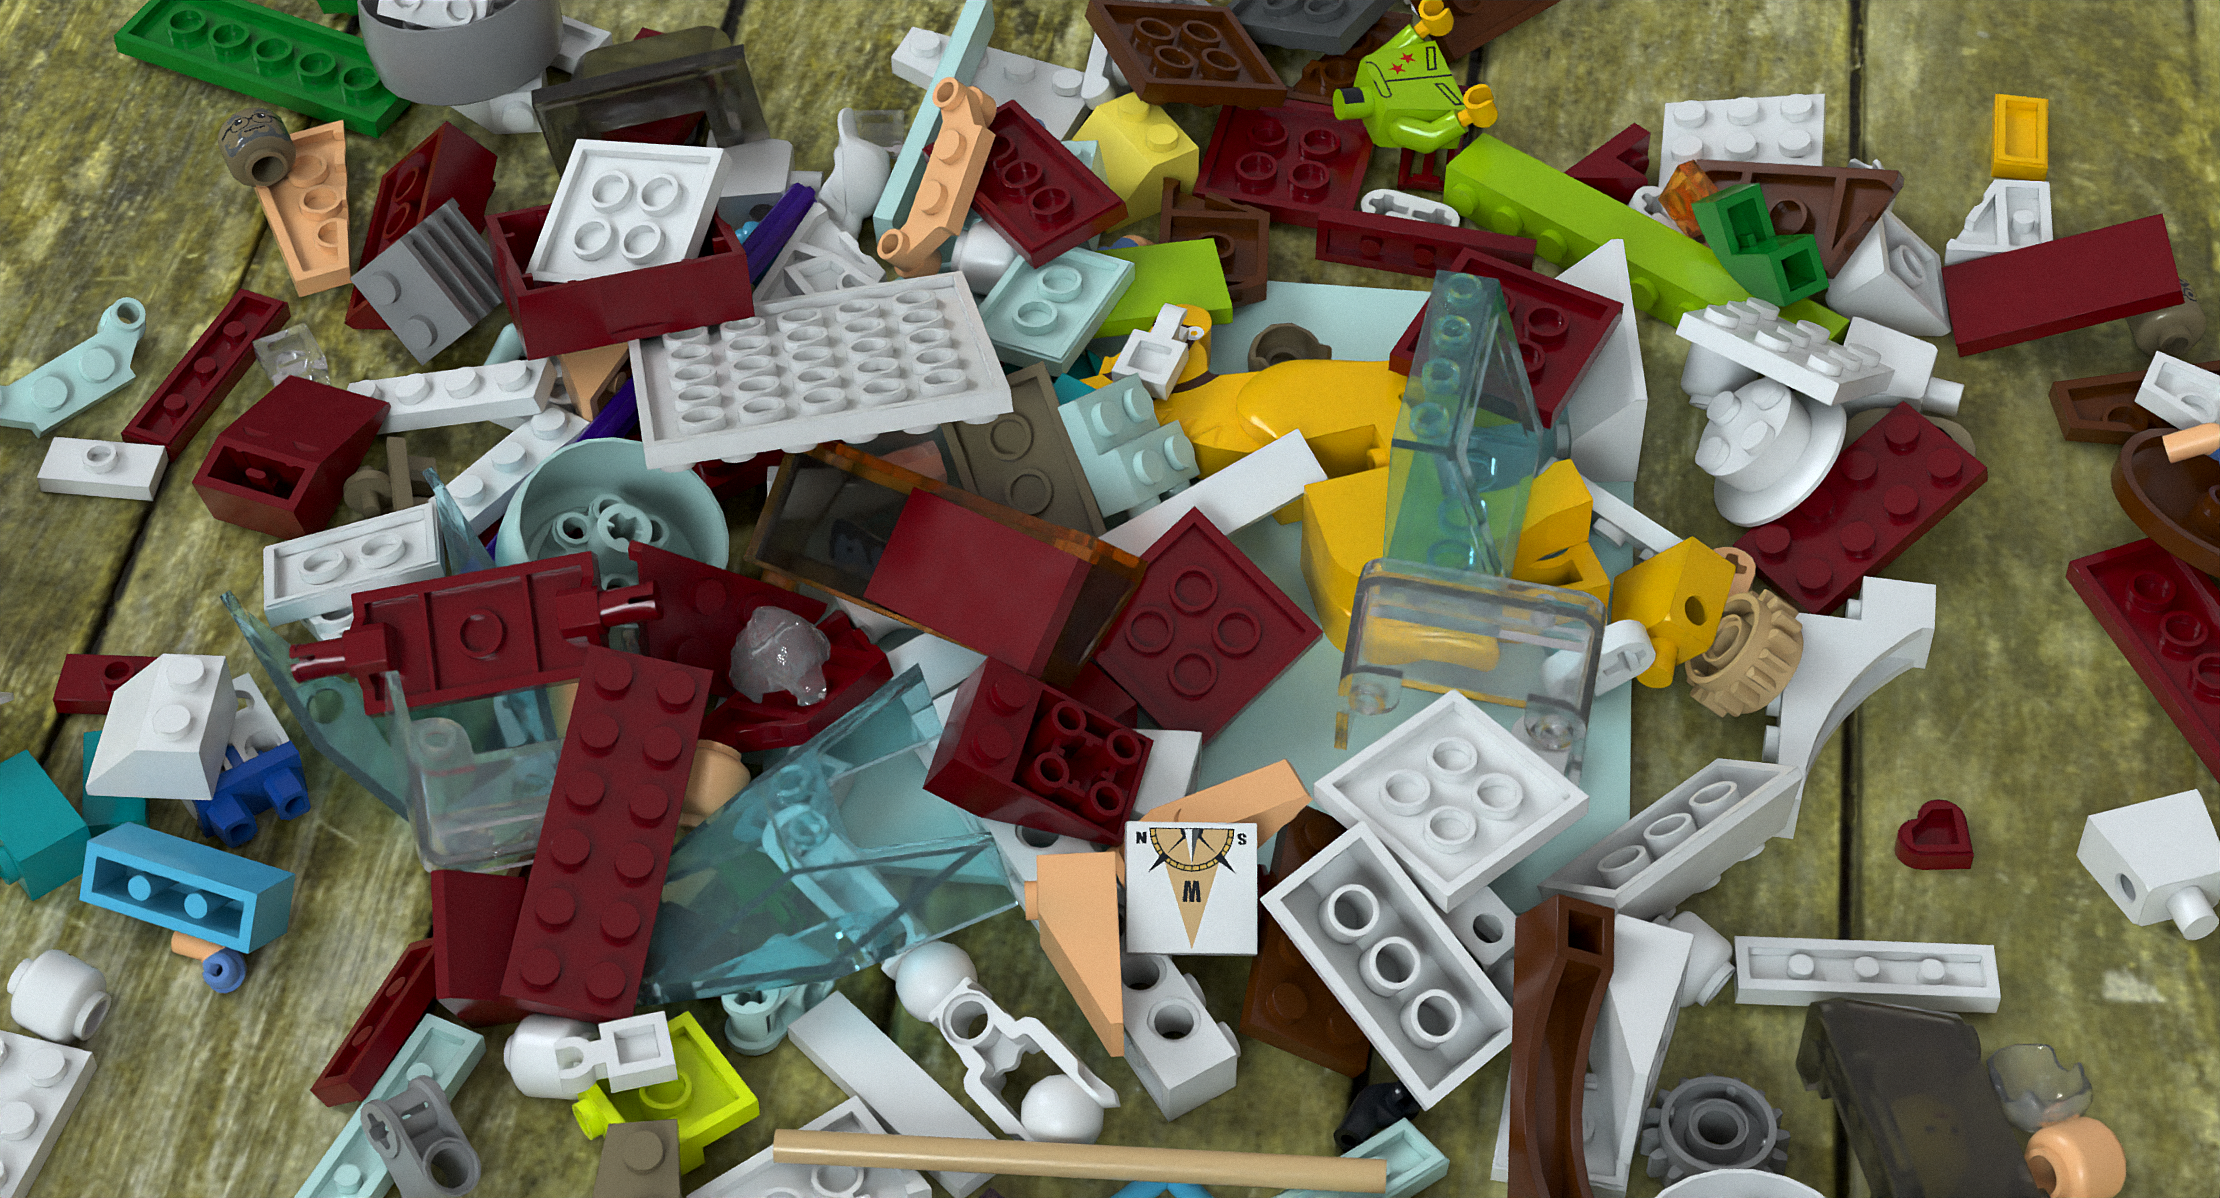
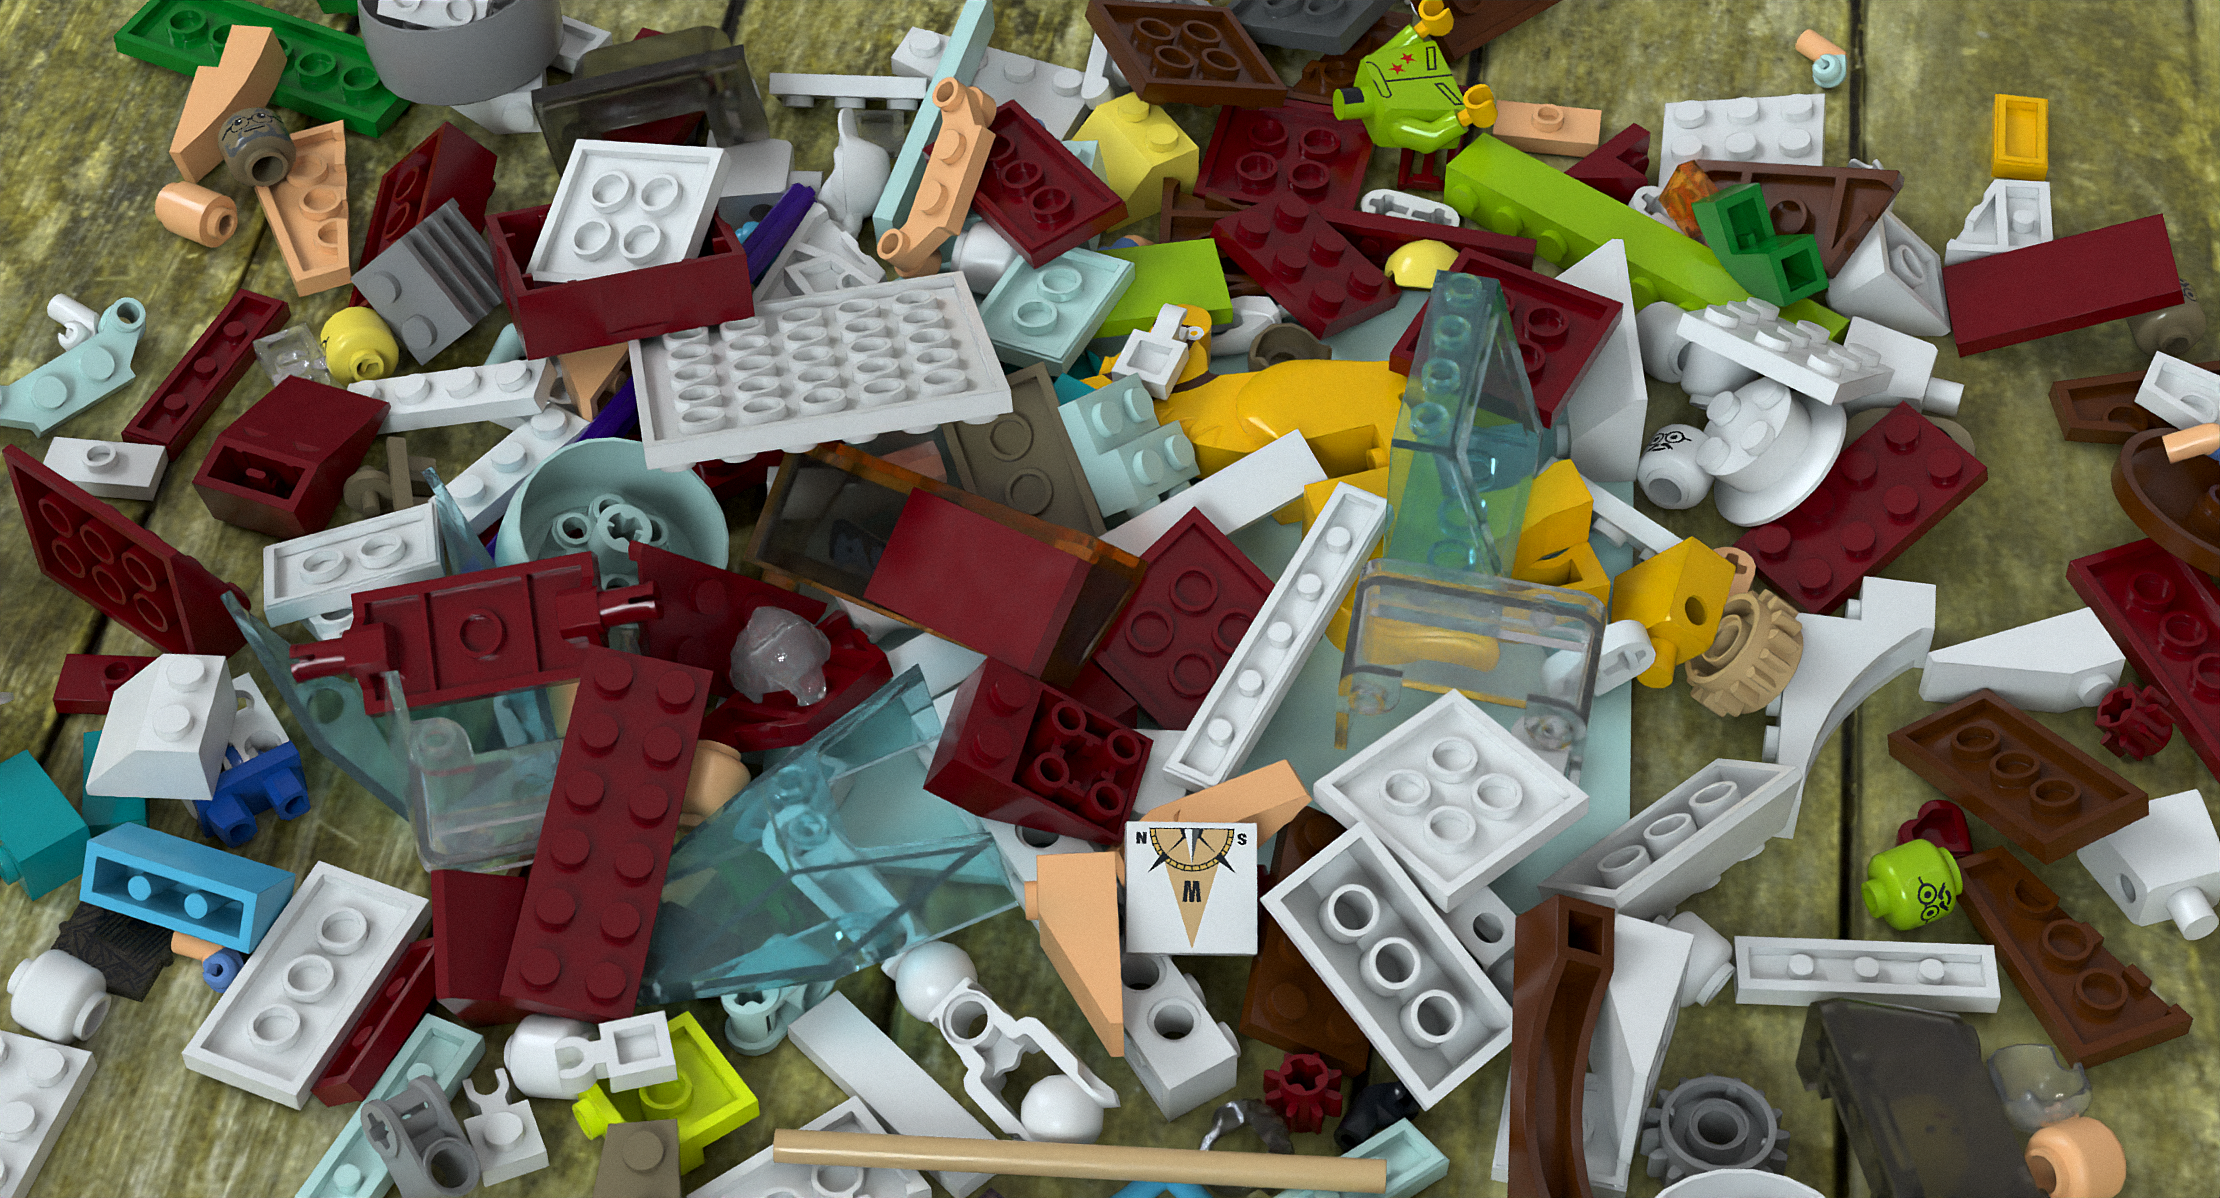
(79, 320): none -> white arm
(118, 945): none -> clear smoke piece
(122, 566): none -> dark red slope
(196, 213): none -> light nougat brick
(243, 80): none -> light nougat slope
(306, 984): none -> white plate
(357, 343): none -> light yellow head
(503, 1133): none -> white plate
(848, 90): none -> white plate
(1250, 318): none -> white hand
(1264, 1120): none -> clear smoke piece
(1279, 641): none -> white tile
(1304, 1092): none -> dark red gear
(1305, 265): none -> dark red plate
(1417, 262): none -> light yellow hair
(1548, 128): none -> light nougat plate
(1661, 349): none -> white head
(1669, 468): none -> white head
(1829, 60): none -> arm
(1912, 884): none -> lime head
(2018, 776): none -> reddish brown plate
(2034, 667): none -> white slope
(2059, 966): none -> reddish brown wing
(2134, 721): none -> dark red gear

